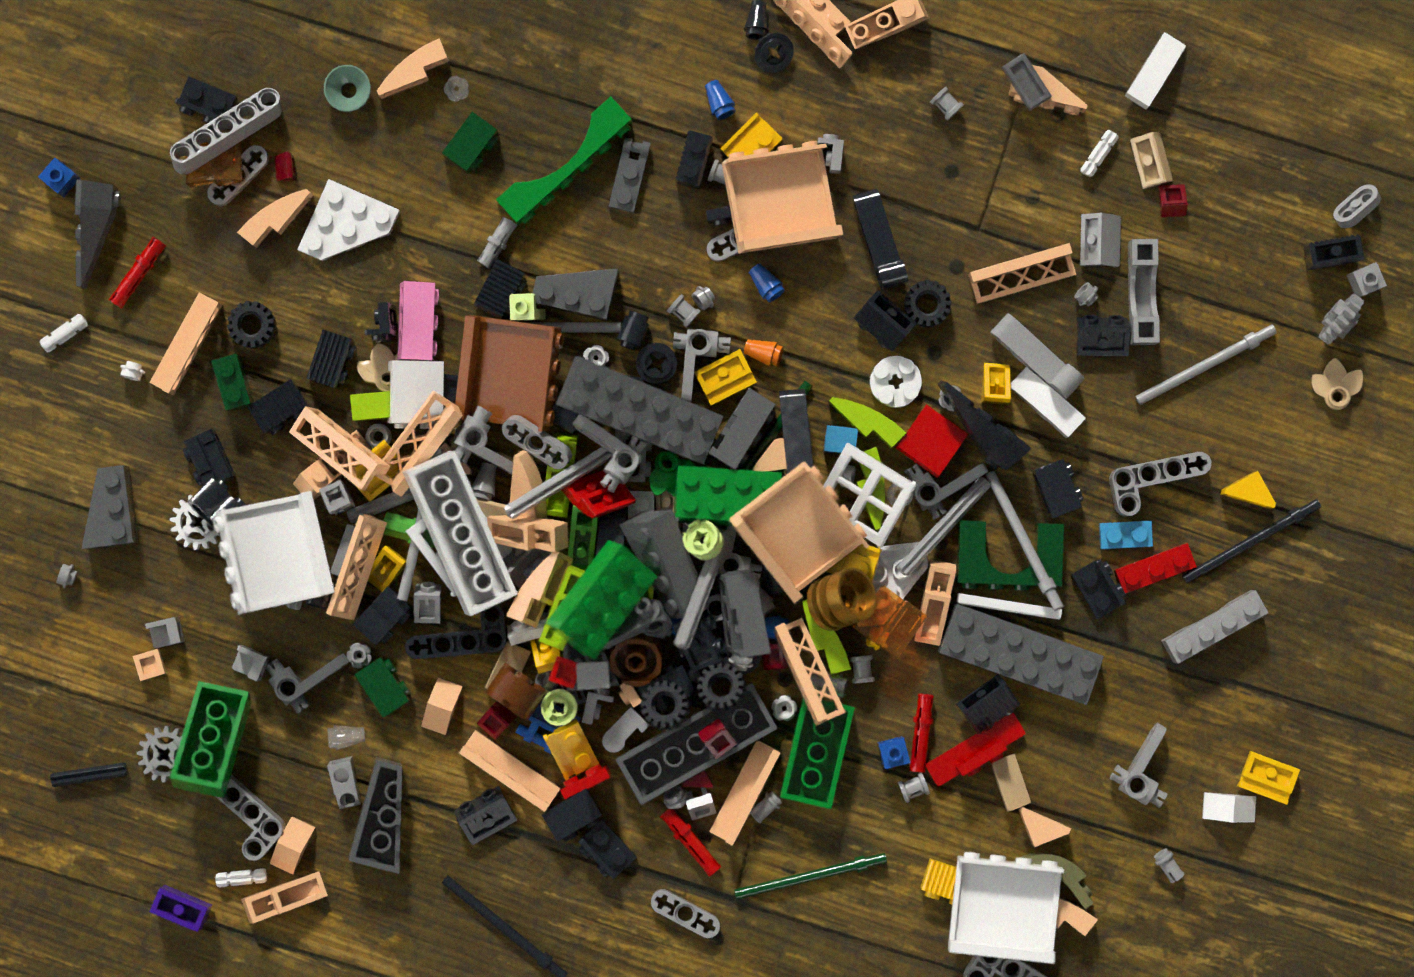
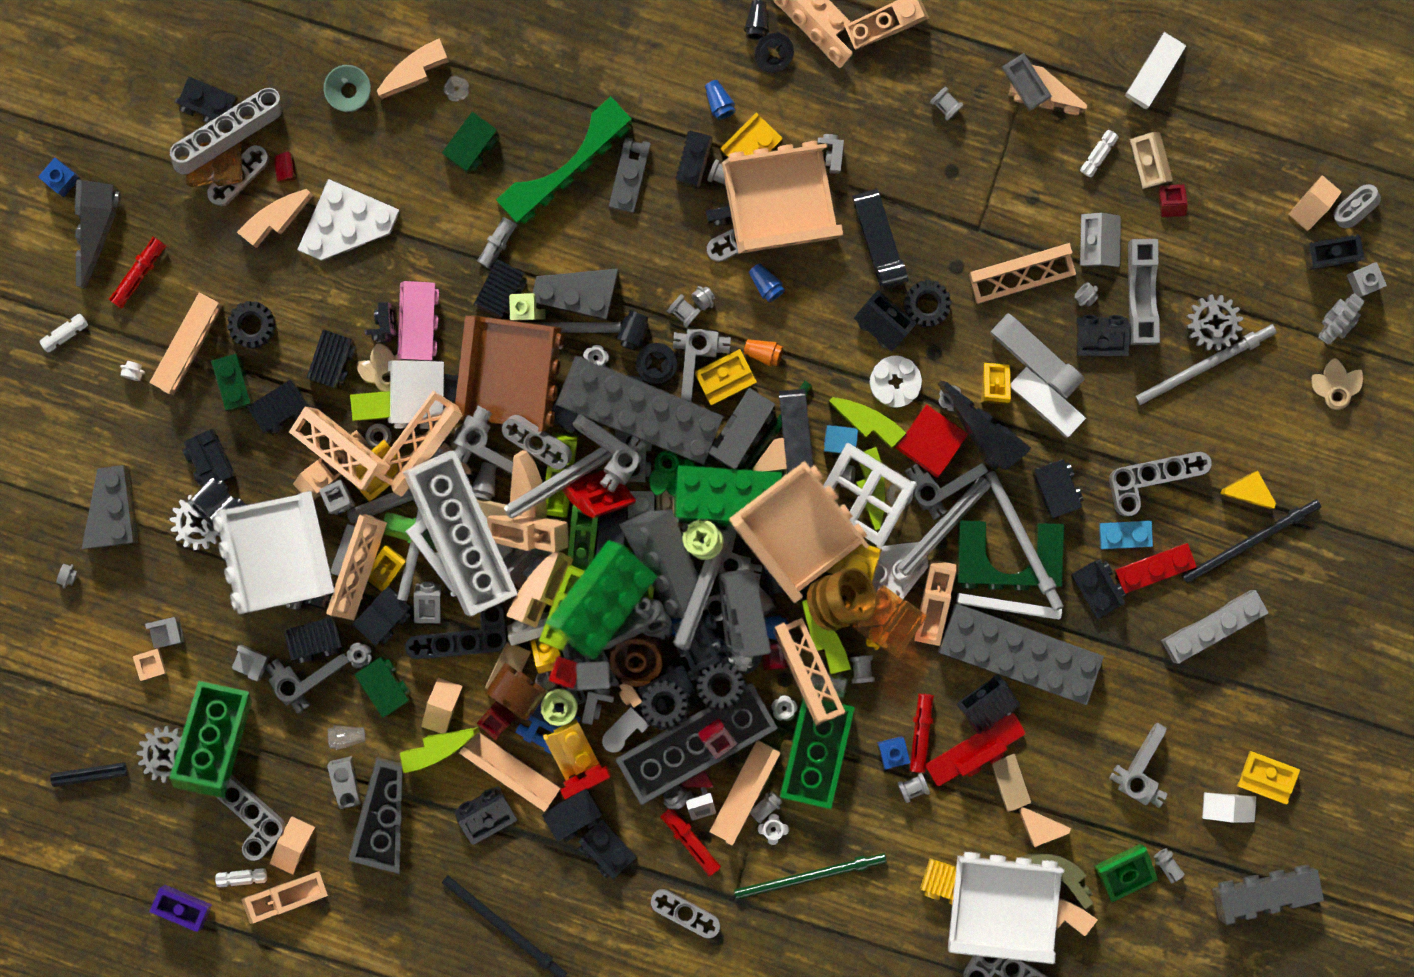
(313, 639): none -> black brick
(436, 749): none -> lime slope
(773, 821): none -> white plate
(1126, 872): none -> green slope
(1215, 334): none -> light grey gear
(1267, 893): none -> dark grey wedge
(1315, 203): none -> light nougat slope

